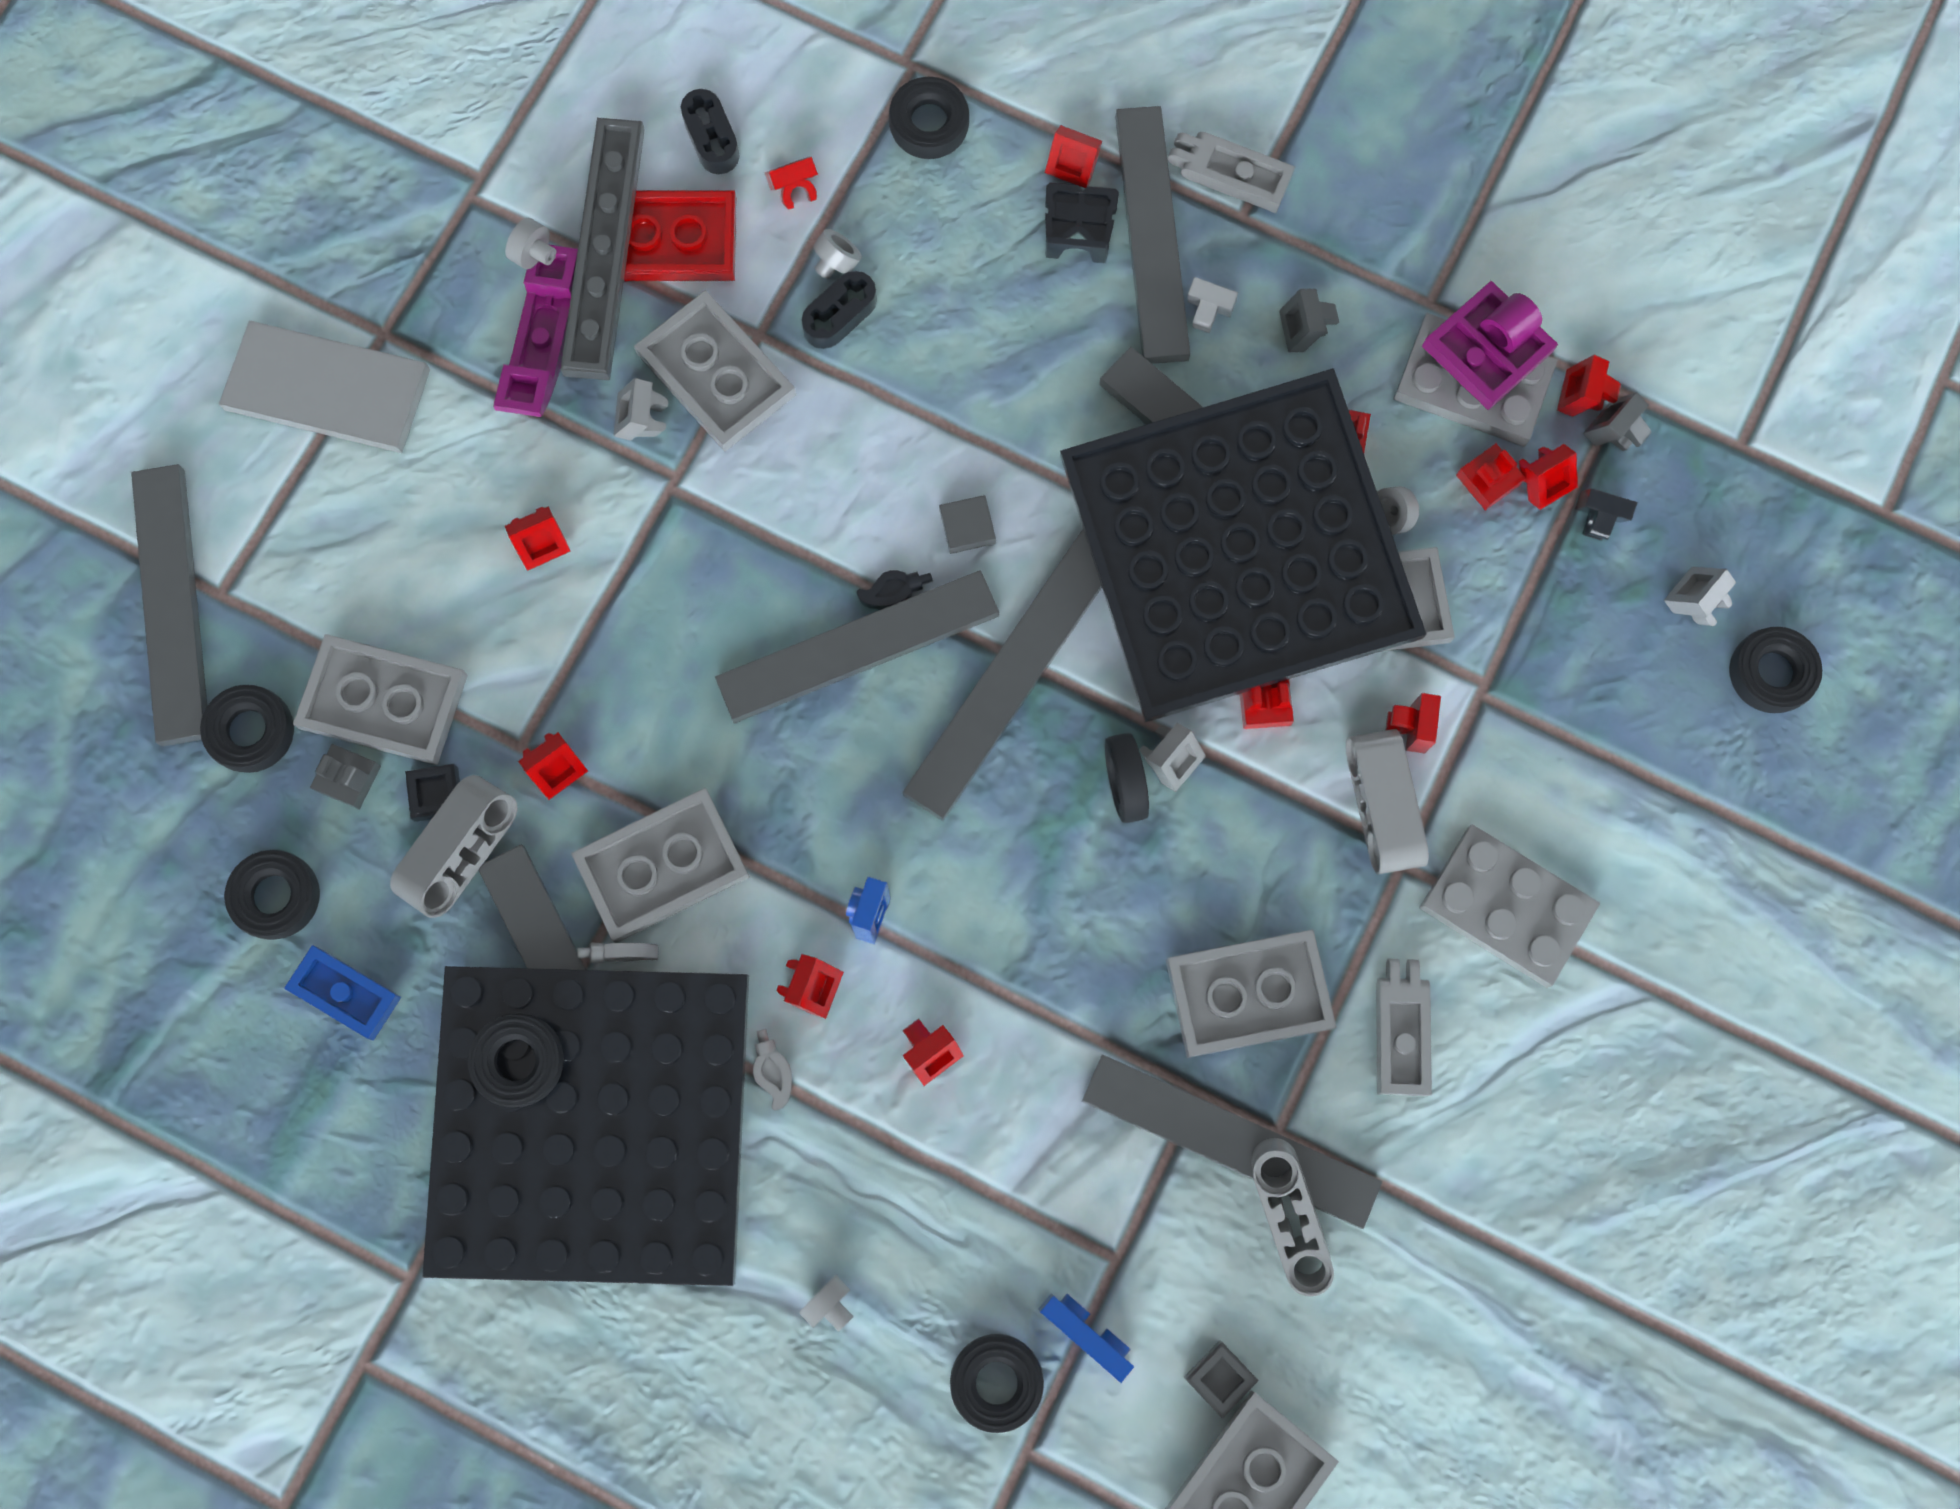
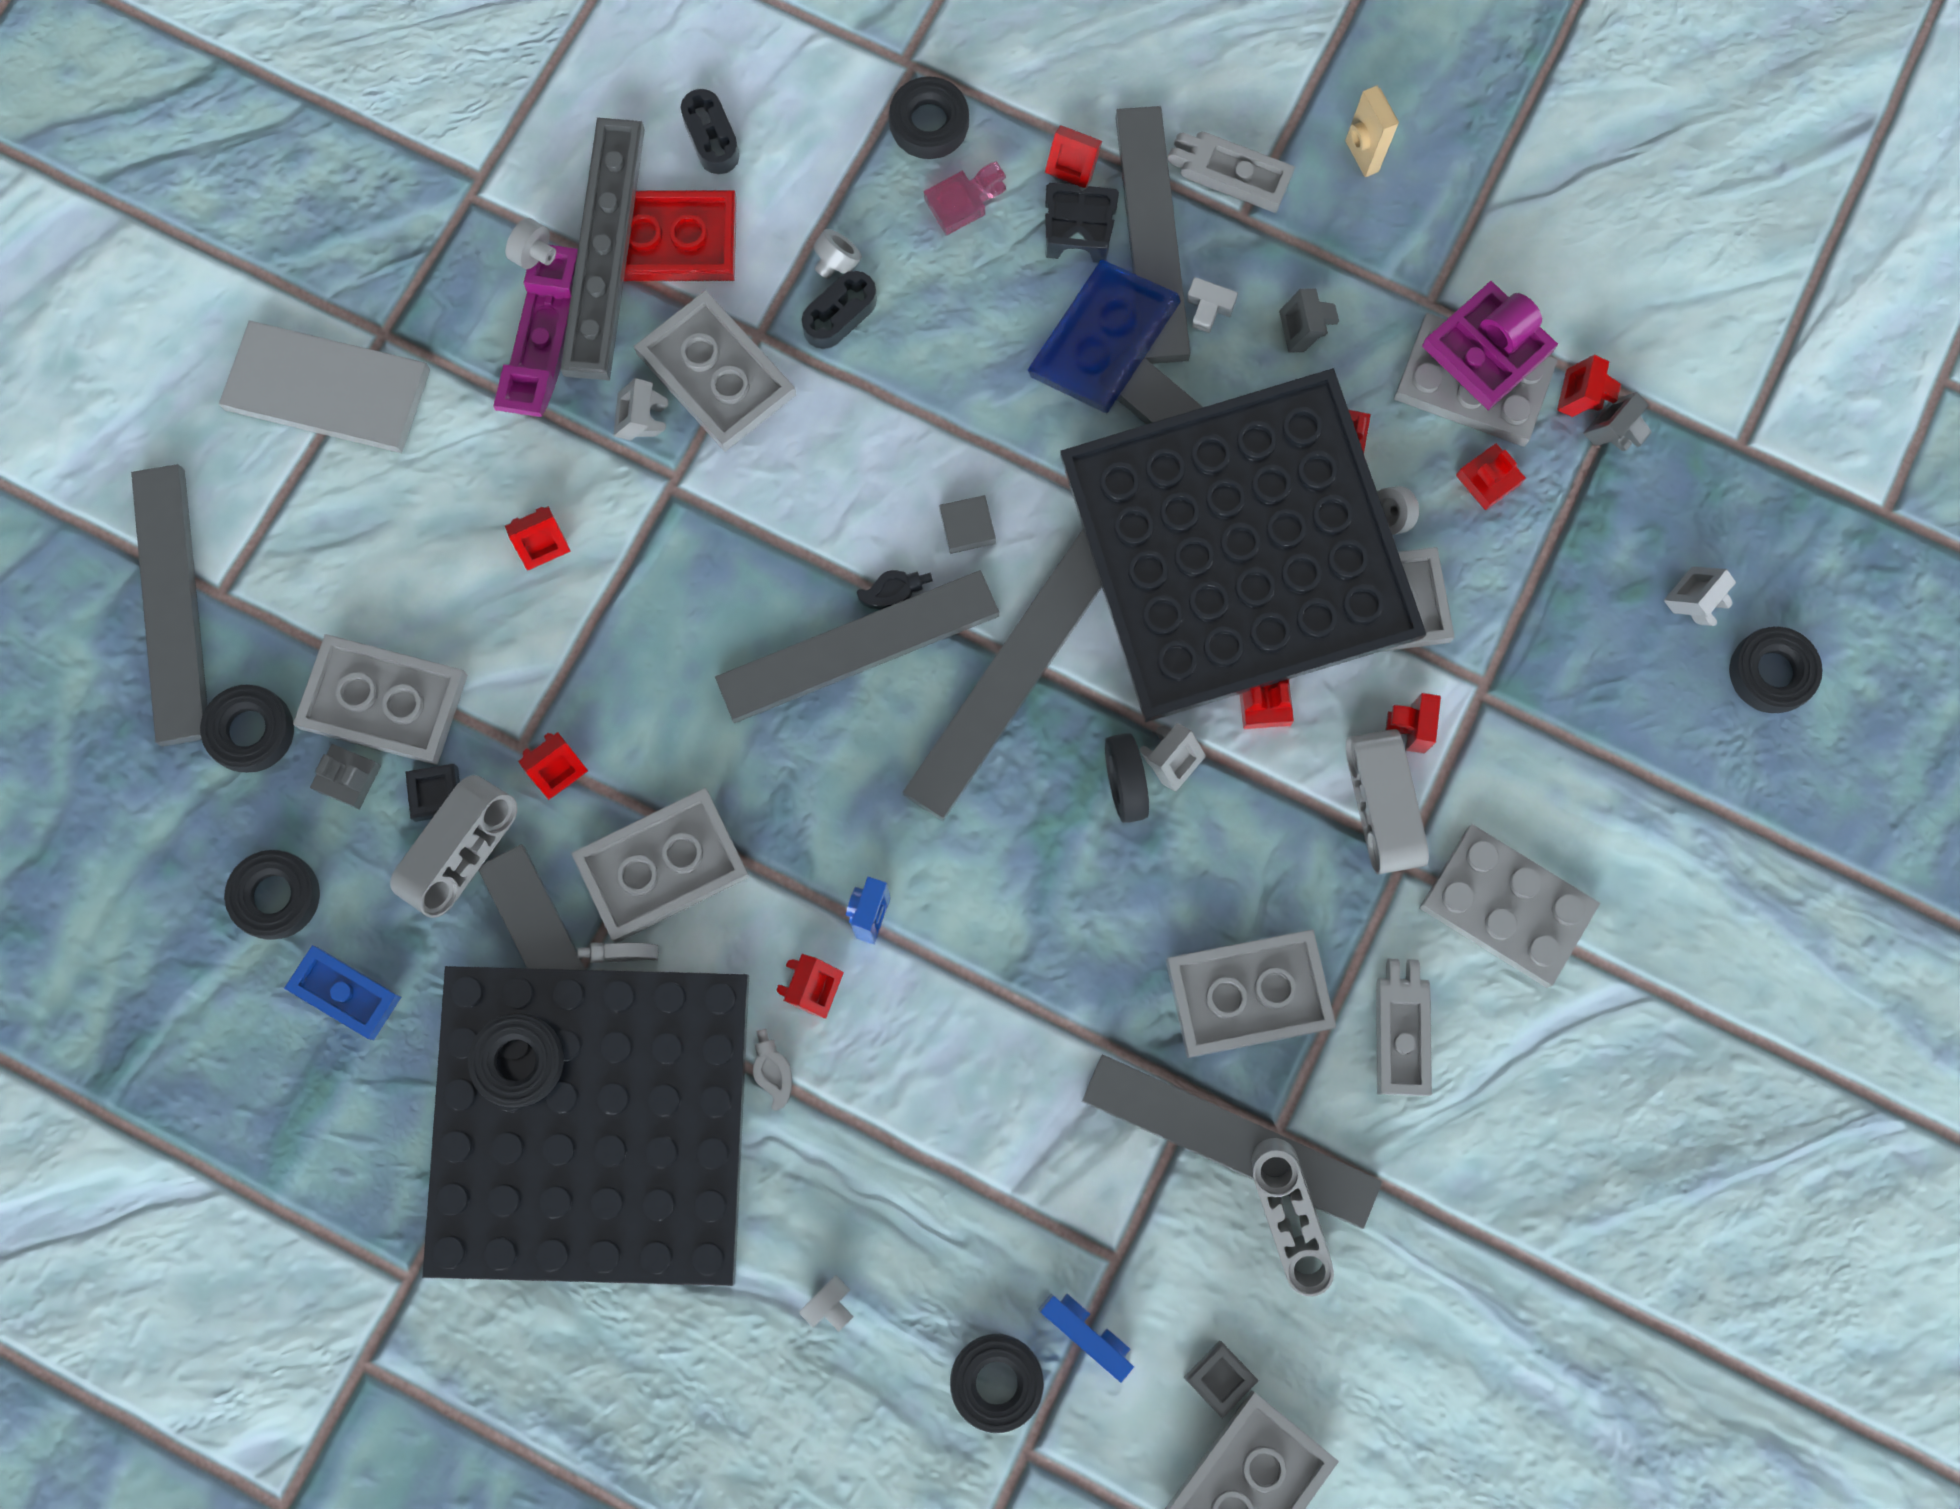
(793, 176): red tile -> none
(931, 1051): red tile -> none
(960, 201): none -> clear pink plate
(1104, 336): none -> clear blue tile
(1371, 130): none -> tan plate
(1550, 475): red tile -> none
(1603, 512): black tile -> none

